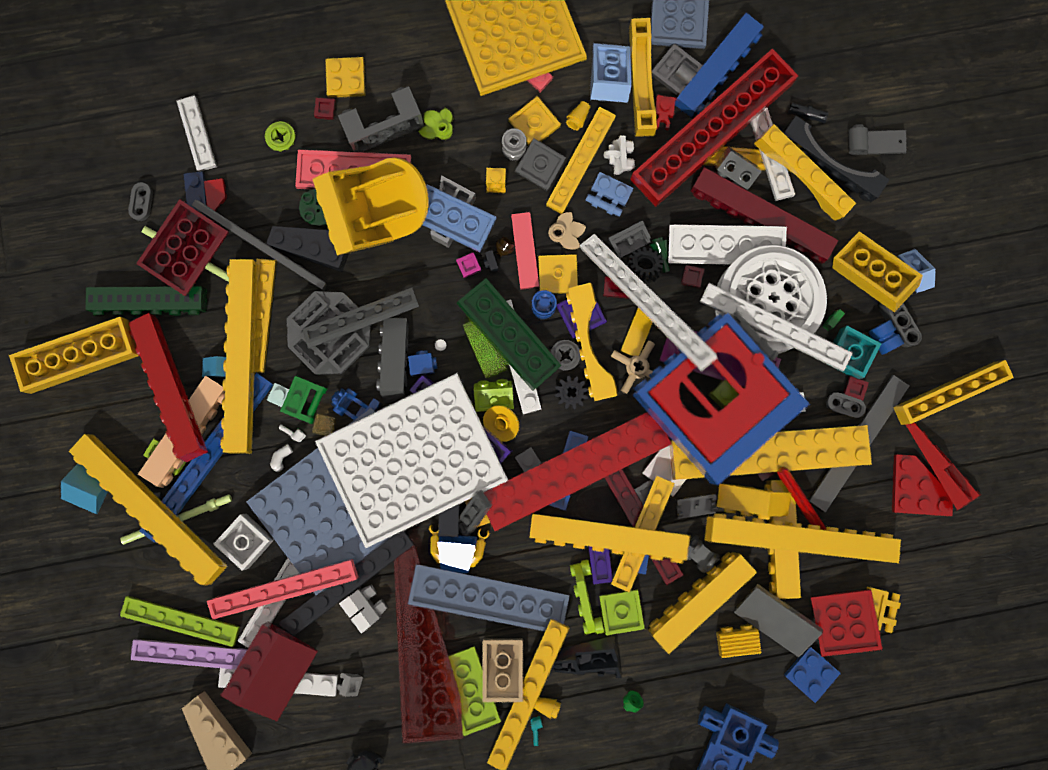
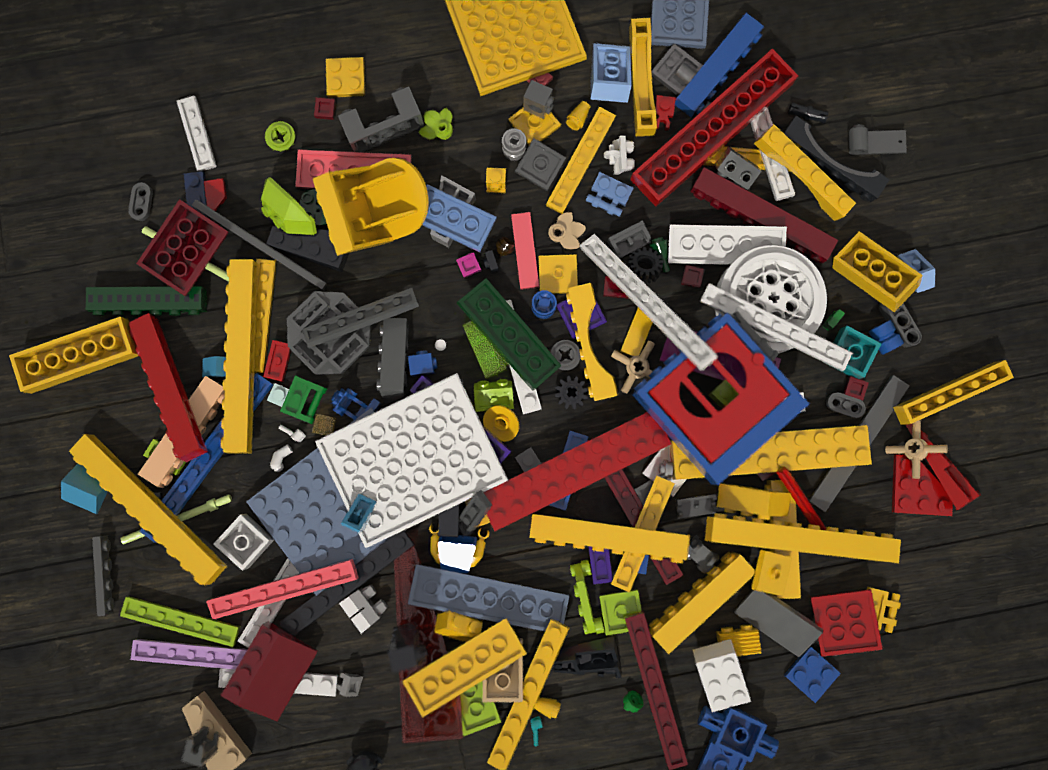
(102, 569): none -> dark grey plate
(200, 748): none -> dark grey hinge
(277, 361): none -> red plate
(285, 210): none -> lime wedge
(359, 513): none -> dark azure slope
(406, 647): none -> black wedge
(457, 626): none -> yellow brick
(464, 667): none -> yellow plate
(538, 99): none -> dark grey brick
(656, 690): none -> dark red plate
(666, 469): none -> light grey plate
(721, 675): none -> white brick
(771, 573): none -> yellow plate
(920, 453): none -> tan bar

